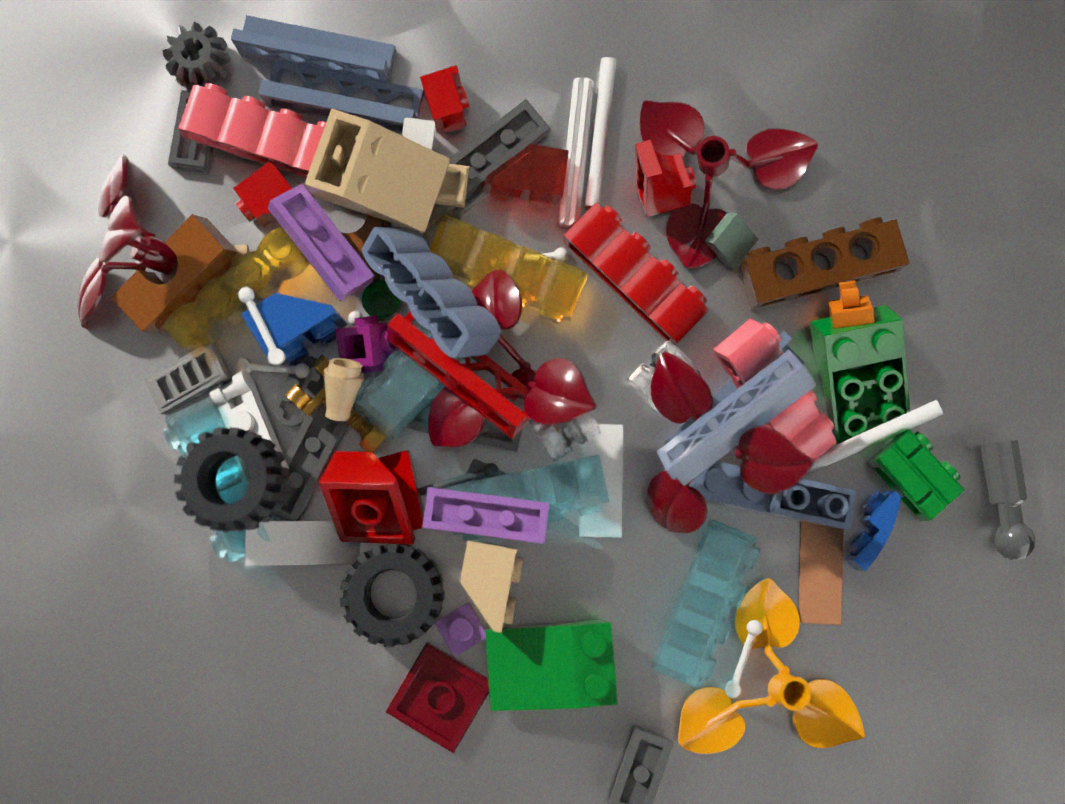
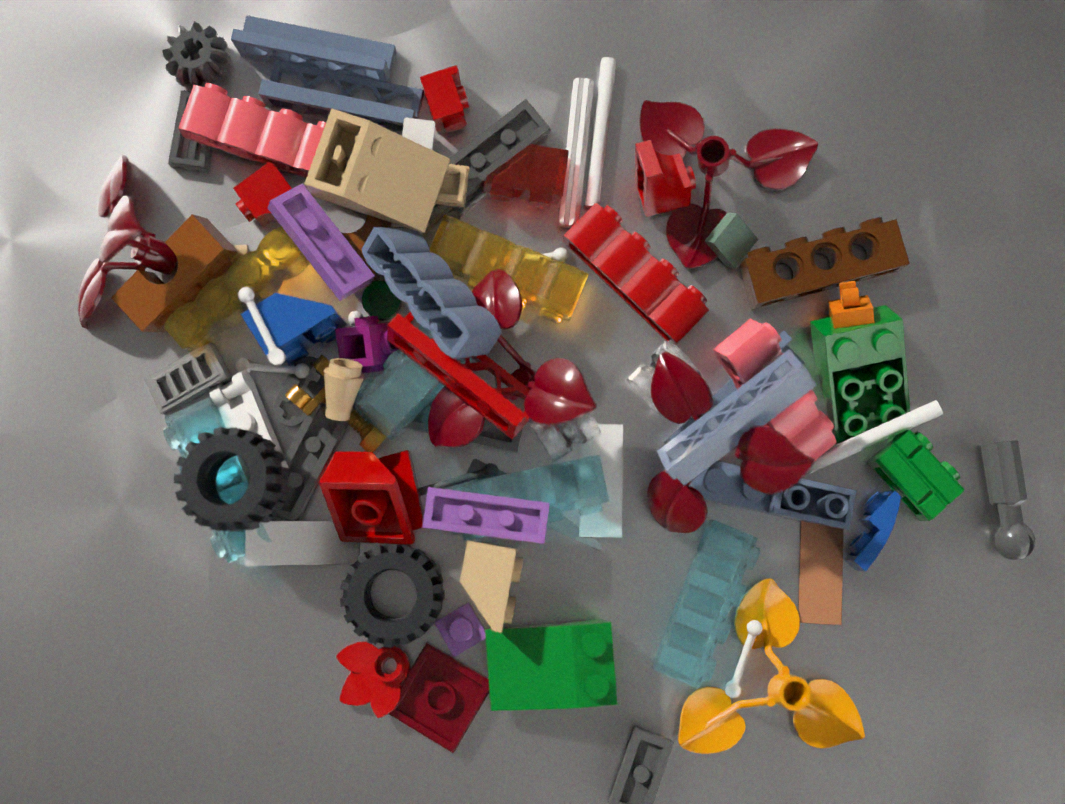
(368, 678): none -> red plate

